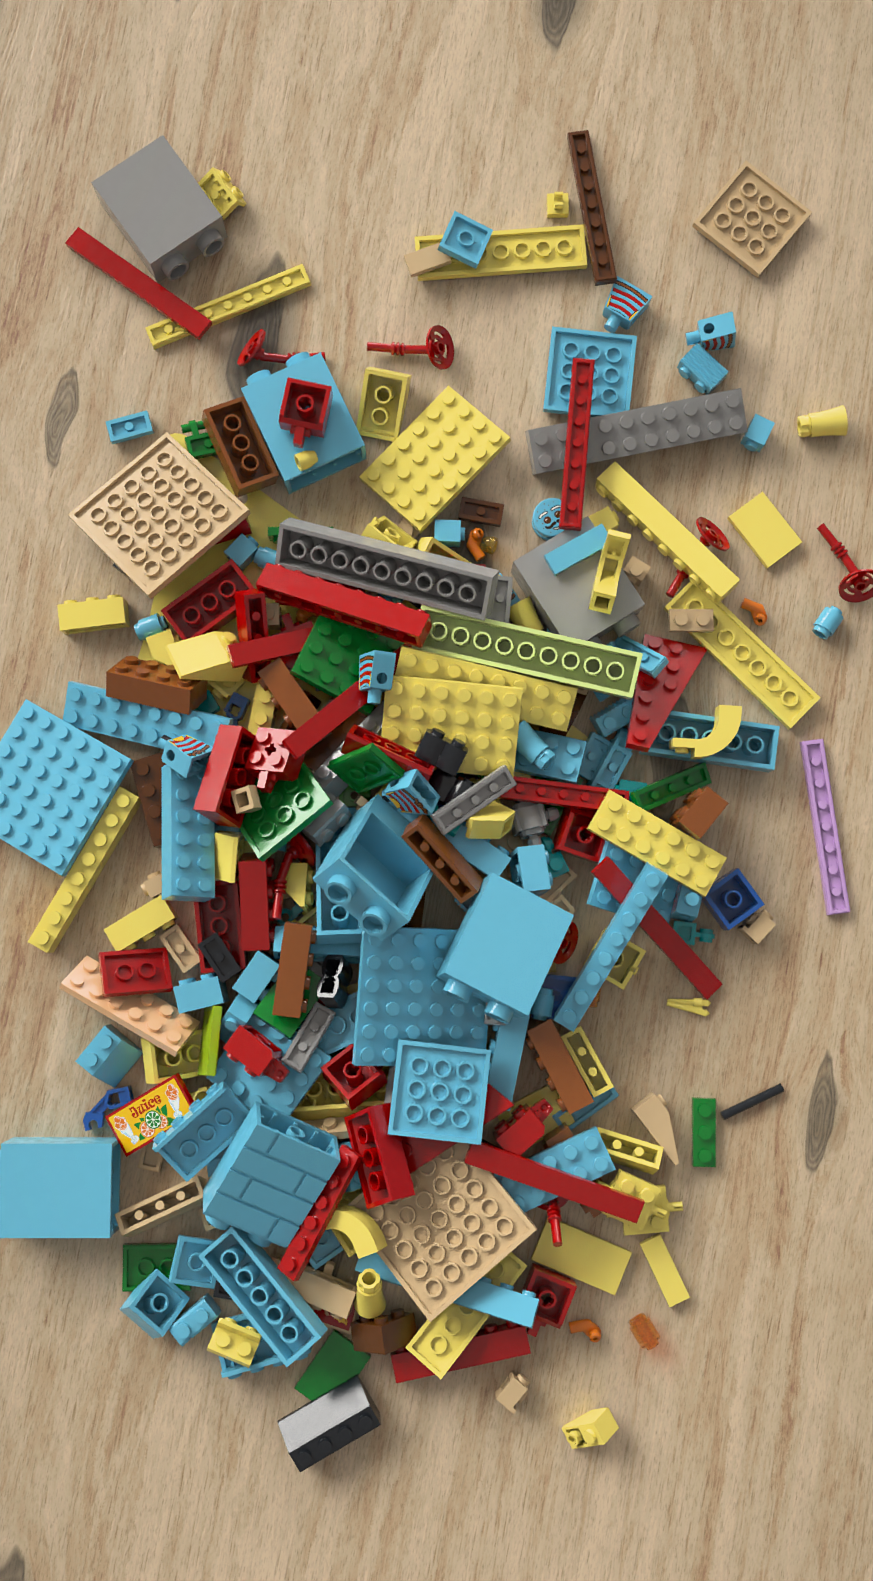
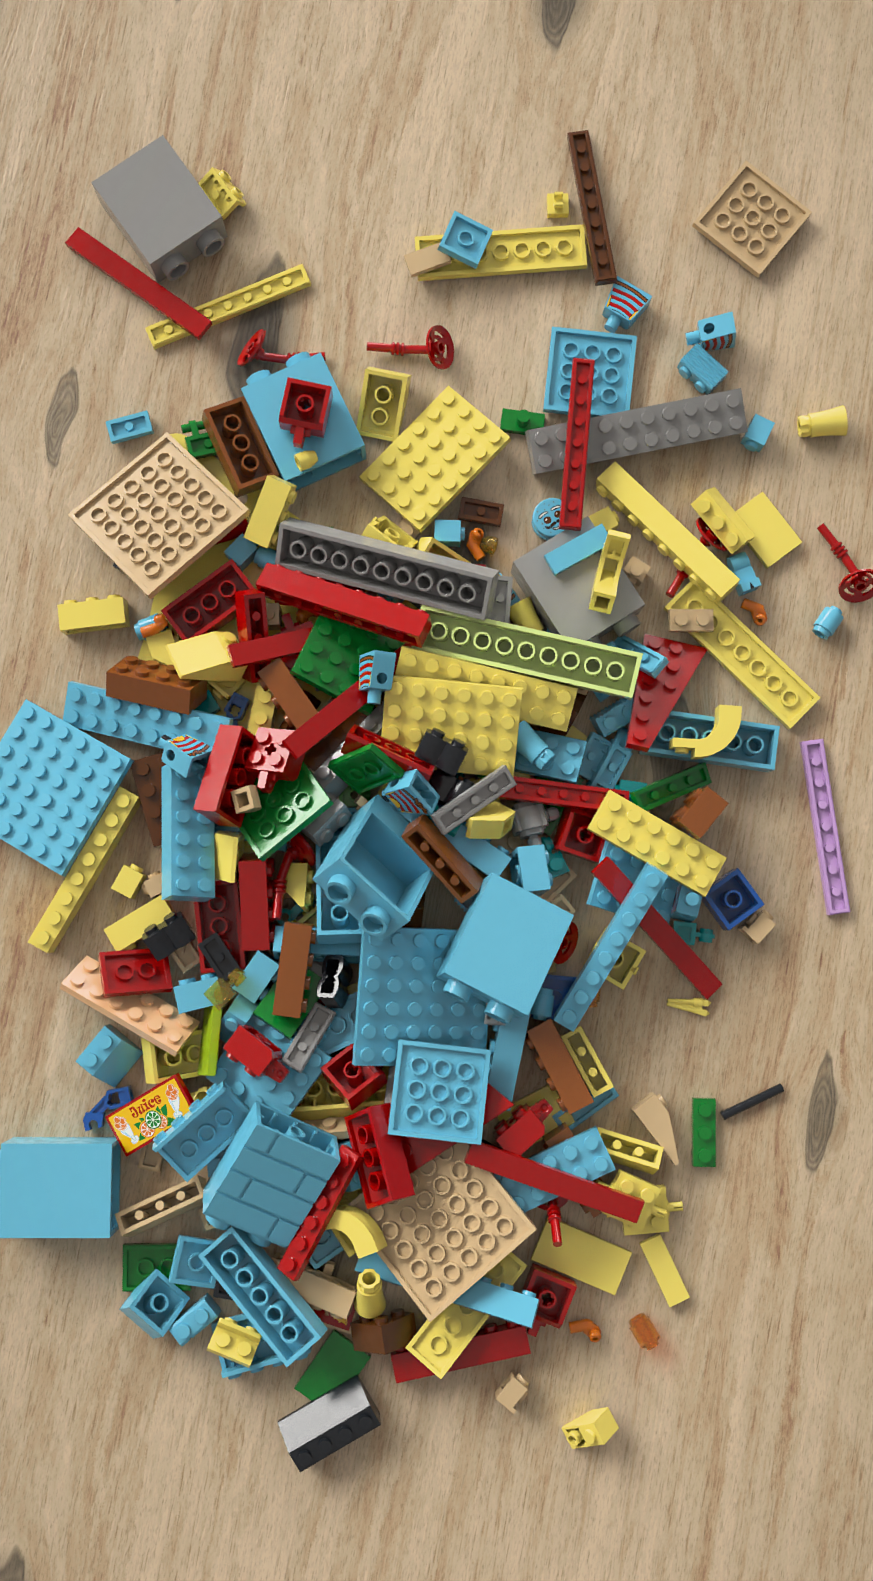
(129, 881): none -> light yellow brick
(154, 628): none -> orange arm
(168, 935): none -> black brick
(221, 992): none -> clear yellow plate
(270, 511): none -> light yellow brick
(520, 421): none -> green tile
(723, 520): none -> light yellow brick
(741, 567): none -> medium azure leg

